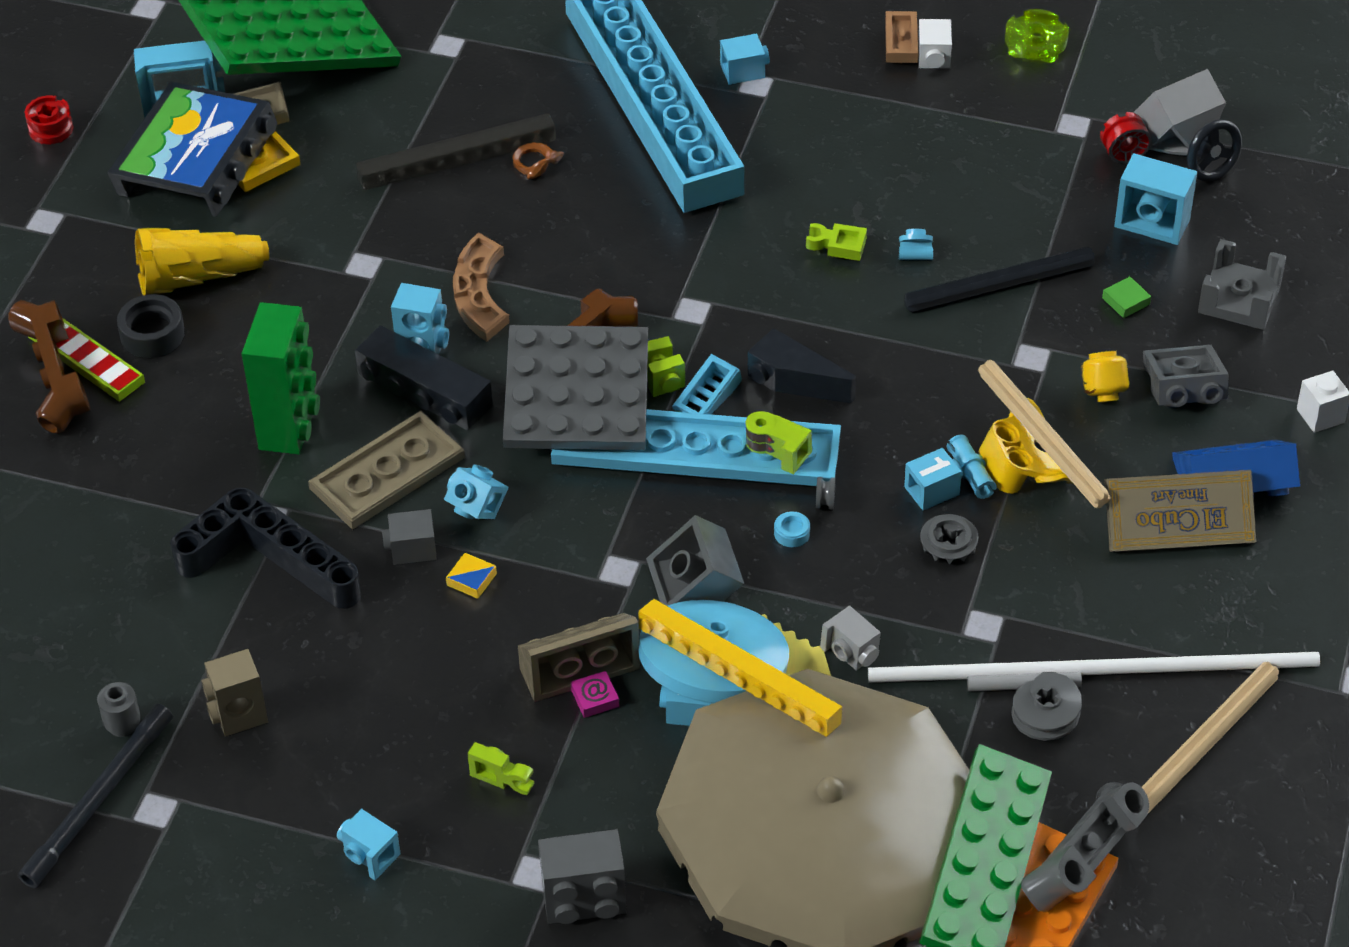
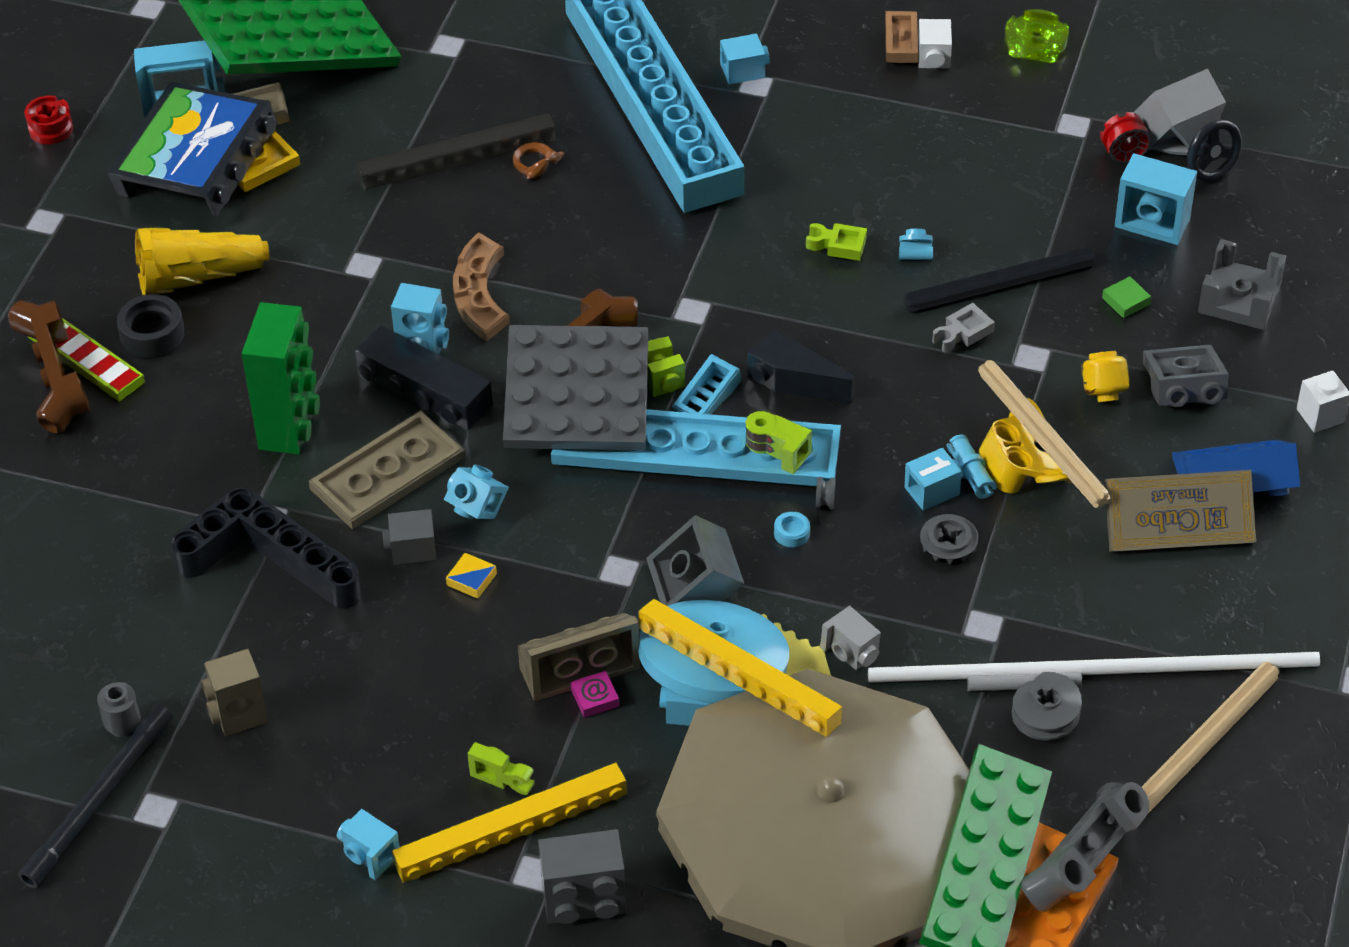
(509, 822): none -> yellow piece
(964, 325): none -> light grey plate

